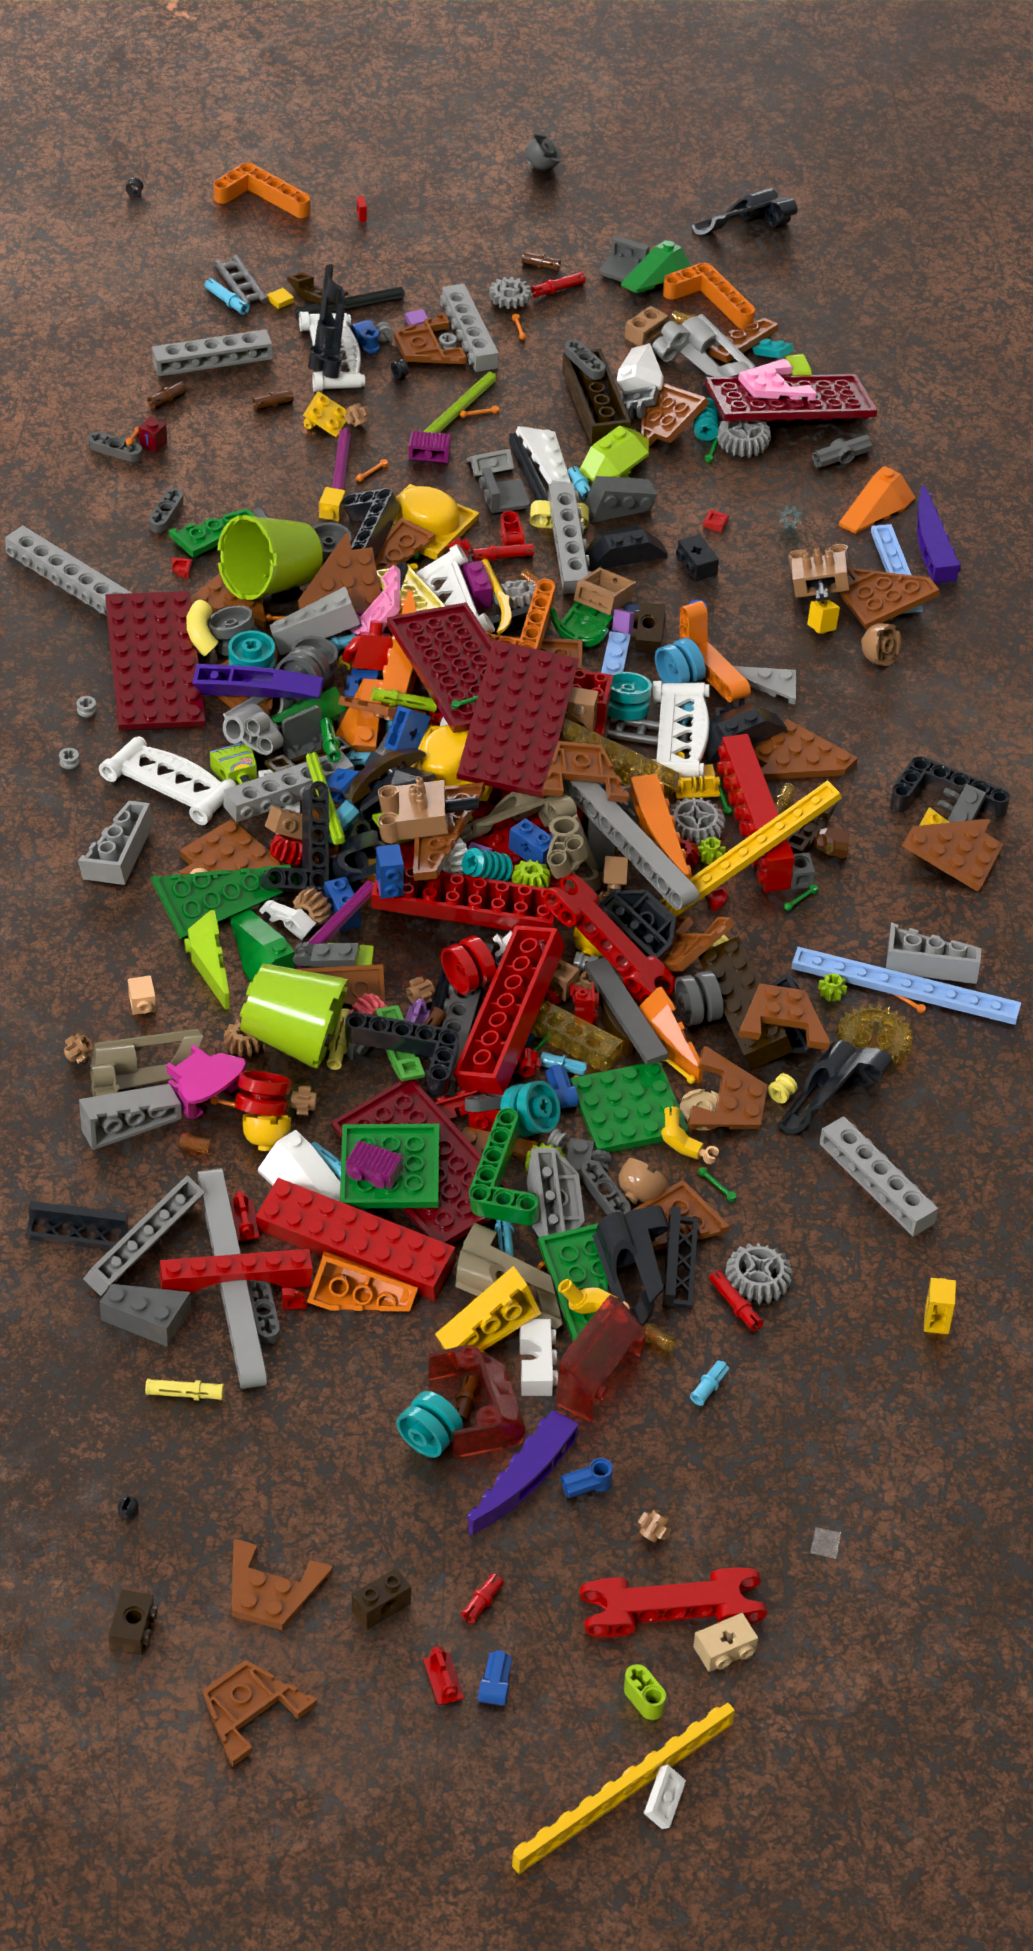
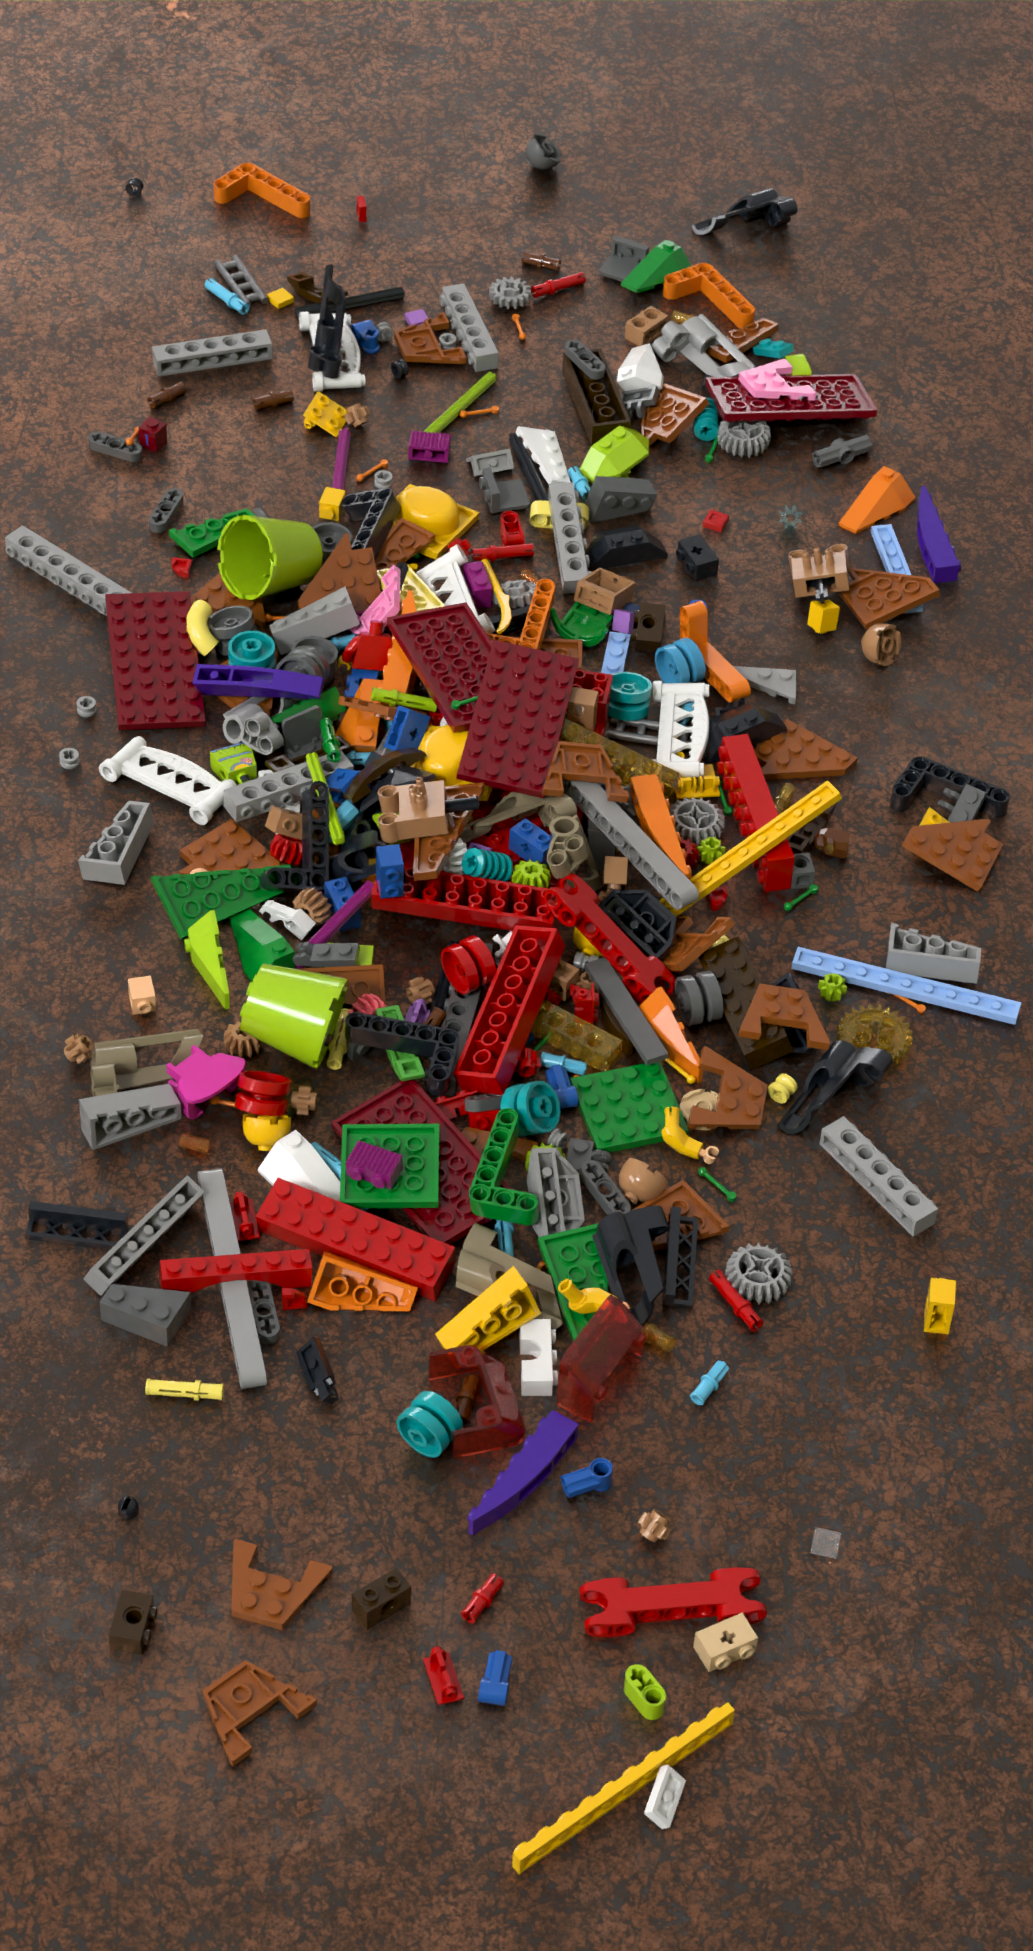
(318, 1370): none -> black hinge
(383, 479): none -> light grey bush

